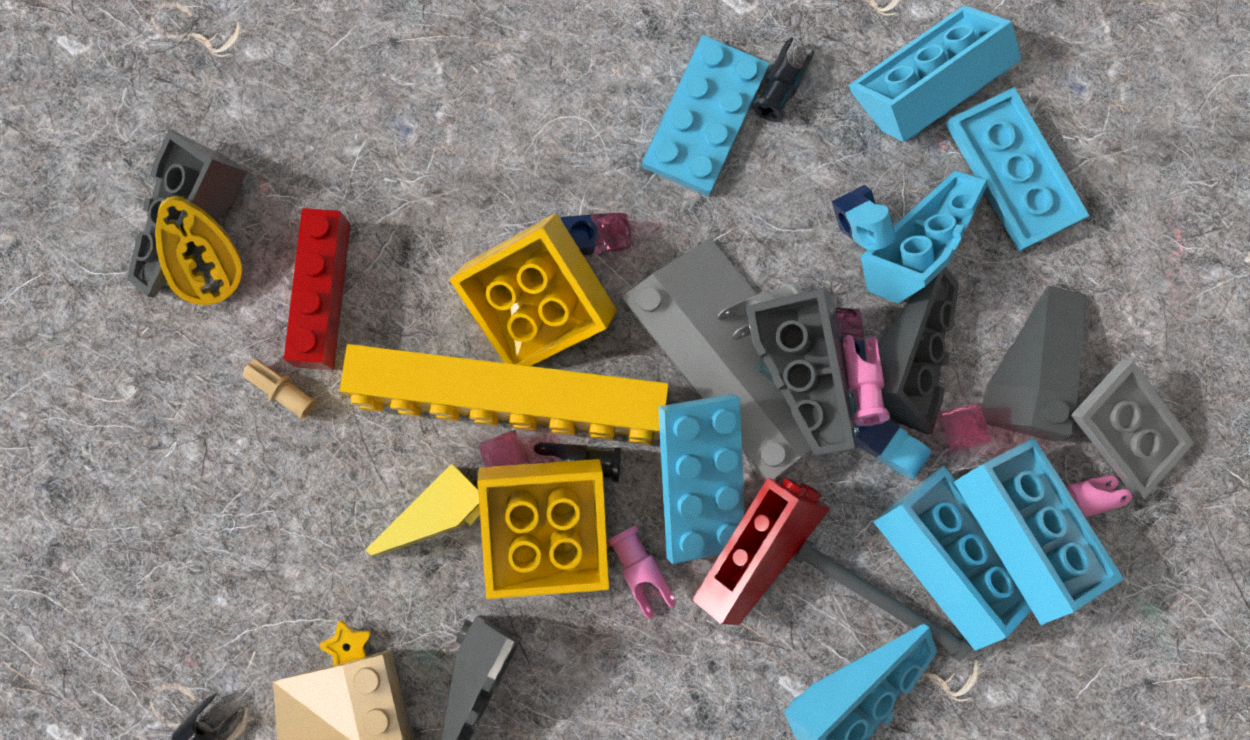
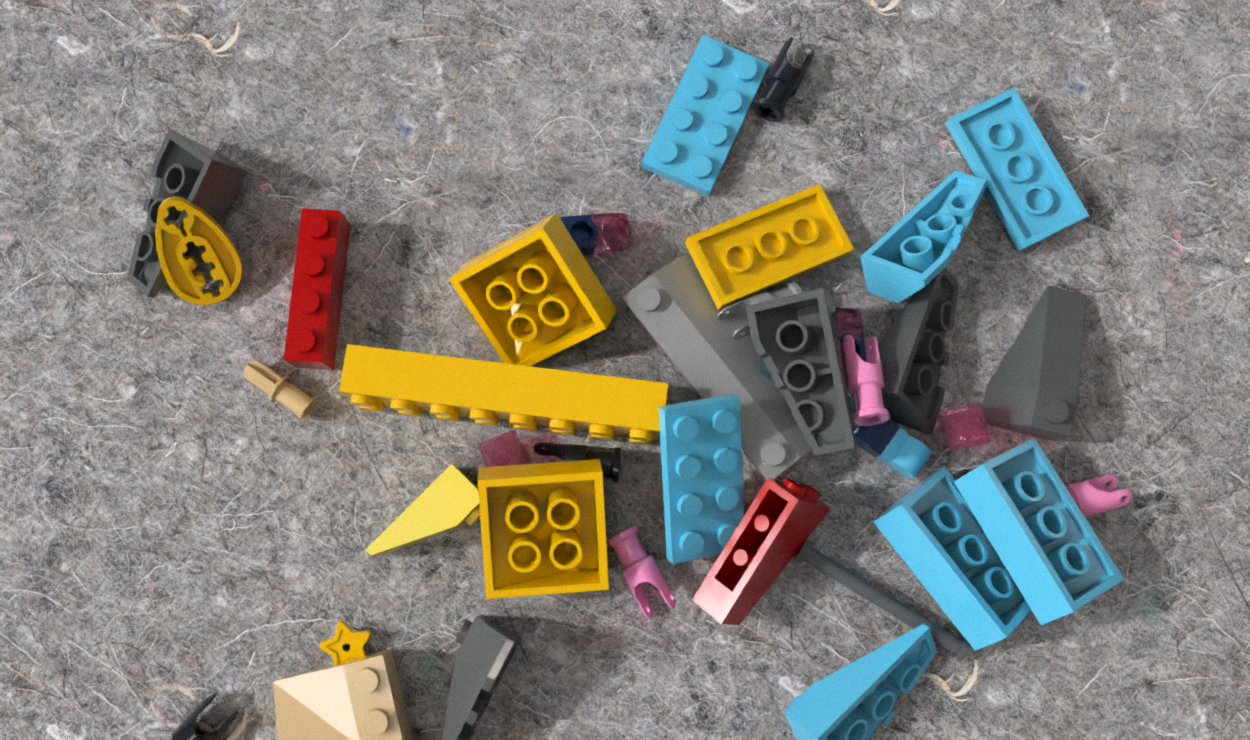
(768, 246): none -> yellow plate
(864, 220): medium azure leg -> none
(937, 71): medium azure slope -> none
(1133, 428): light grey plate -> none

